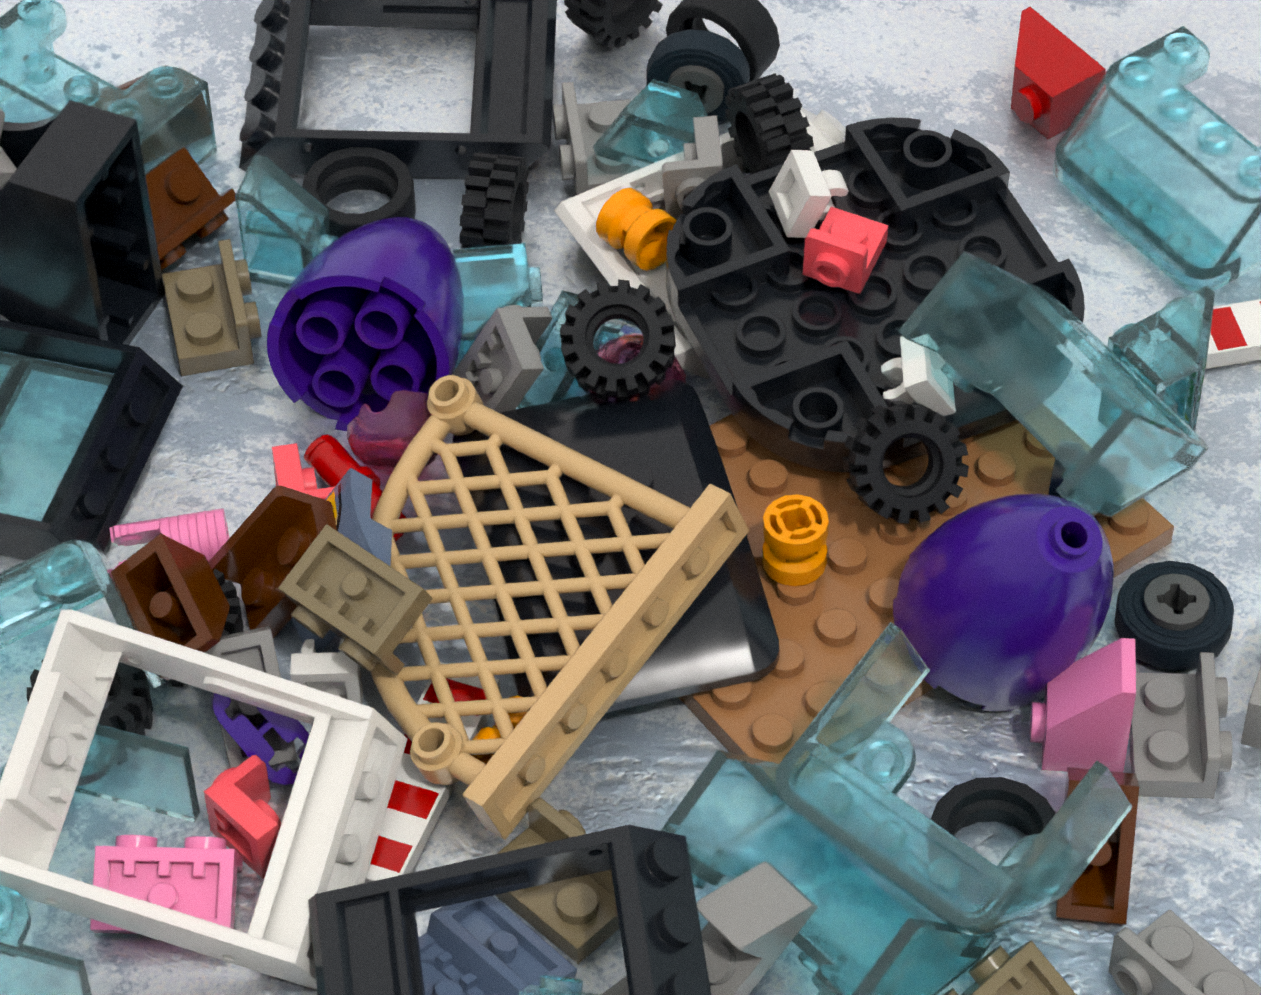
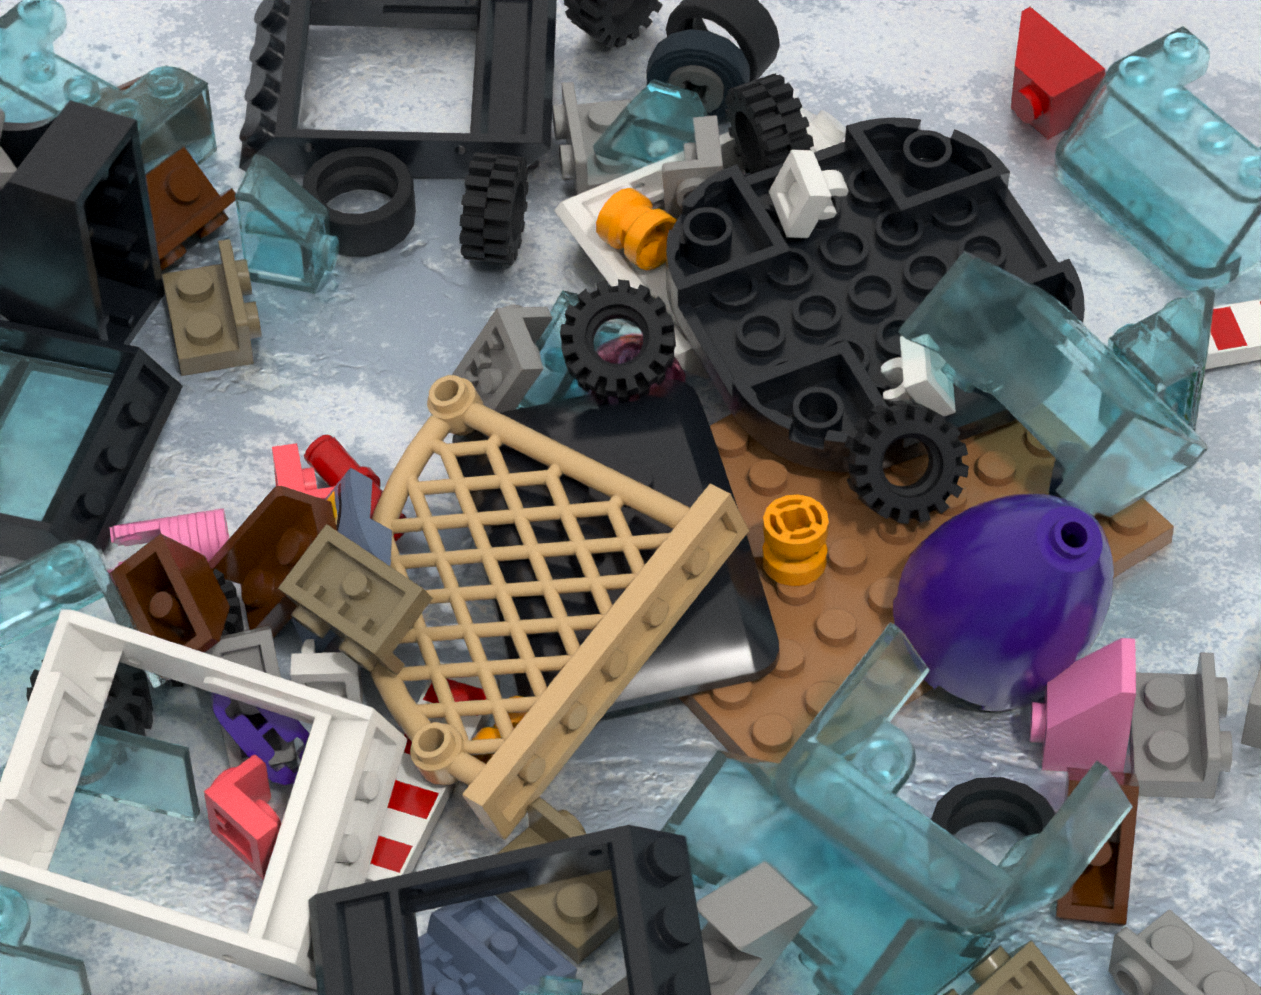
(186, 879): bright pink bracket -> none
(365, 293): dark purple cylinder -> none
(383, 436): clear pink hair -> none
(492, 280): clear light blue slope -> none
(844, 250): coral bracket -> none
(1170, 639): black wheel -> none

